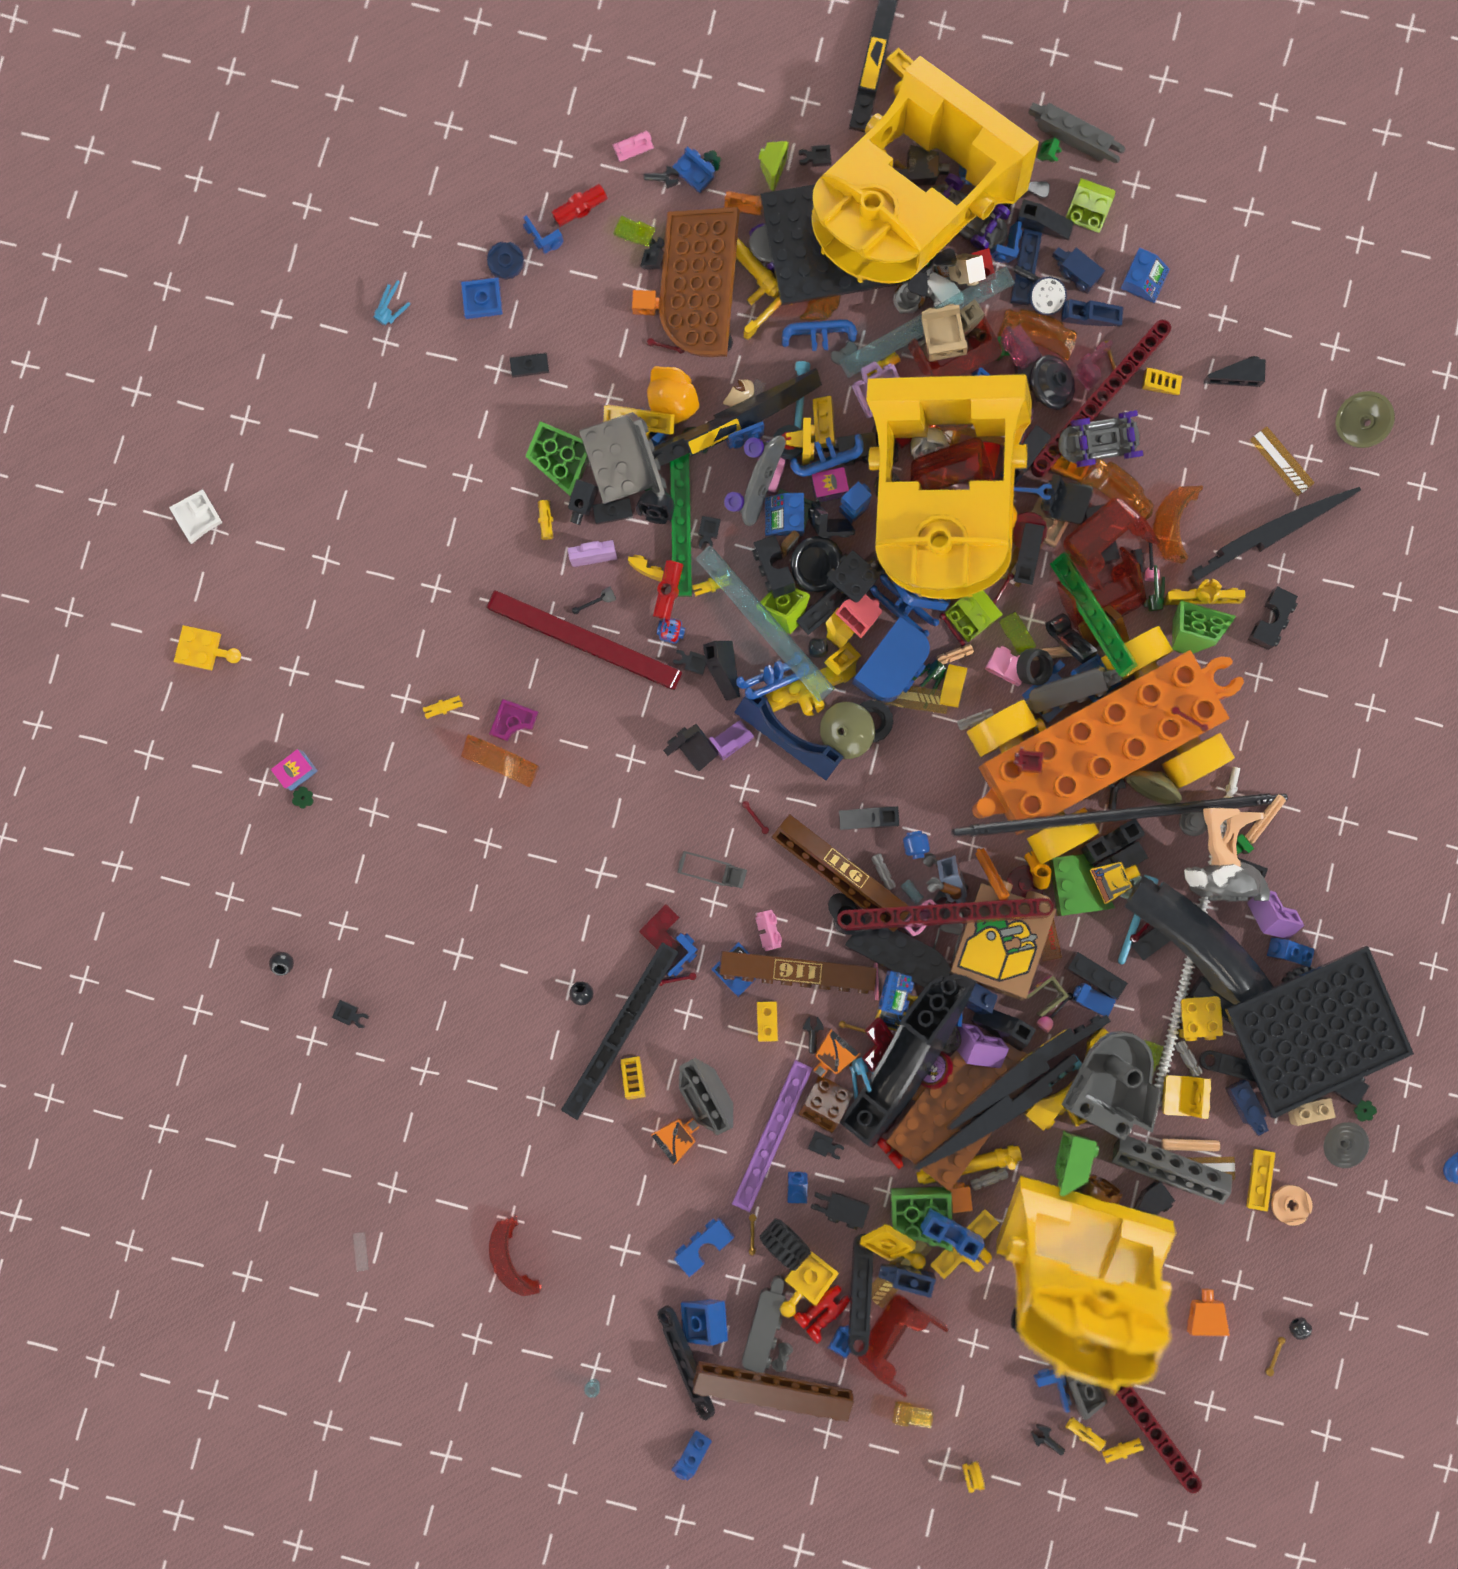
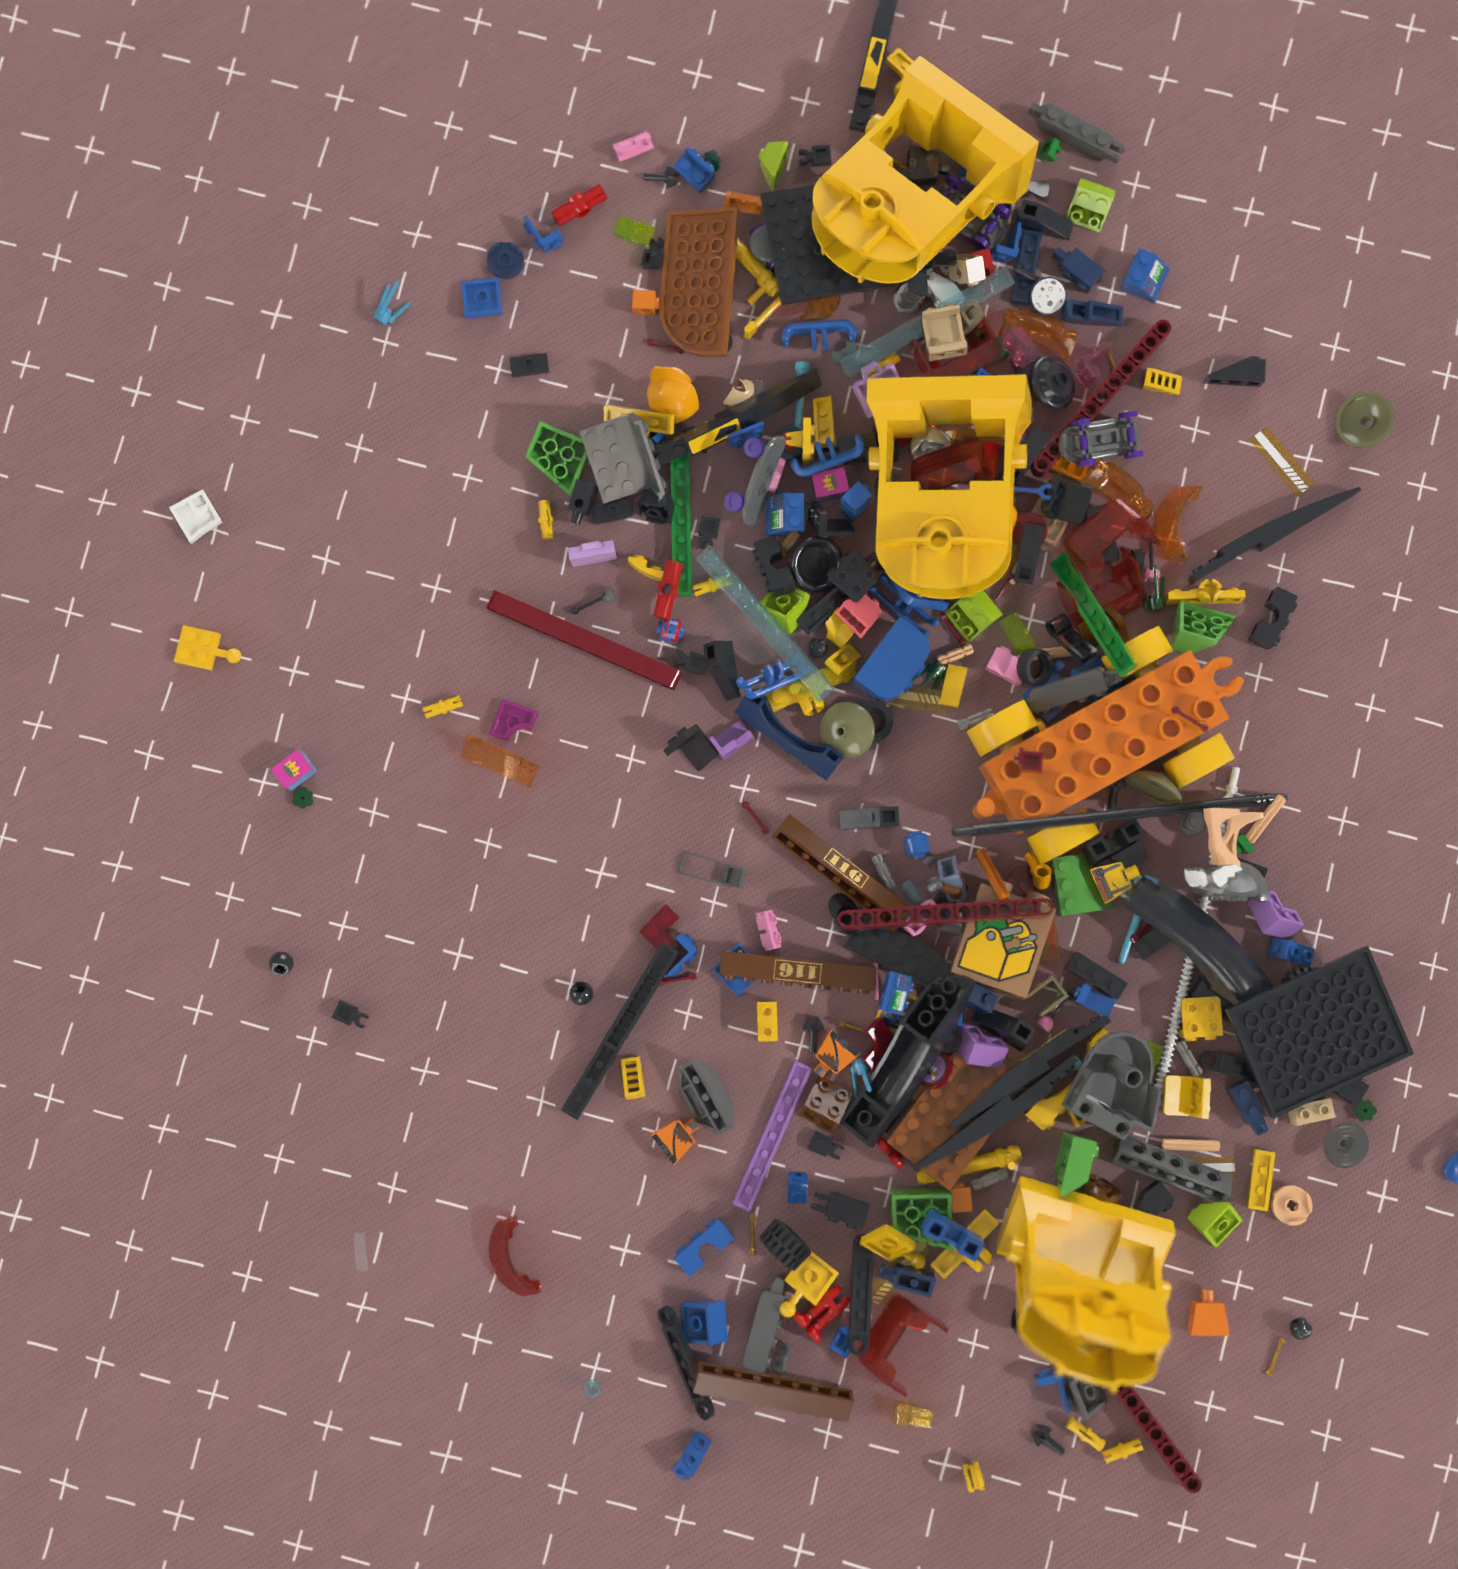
(1215, 1220): none -> lime slope

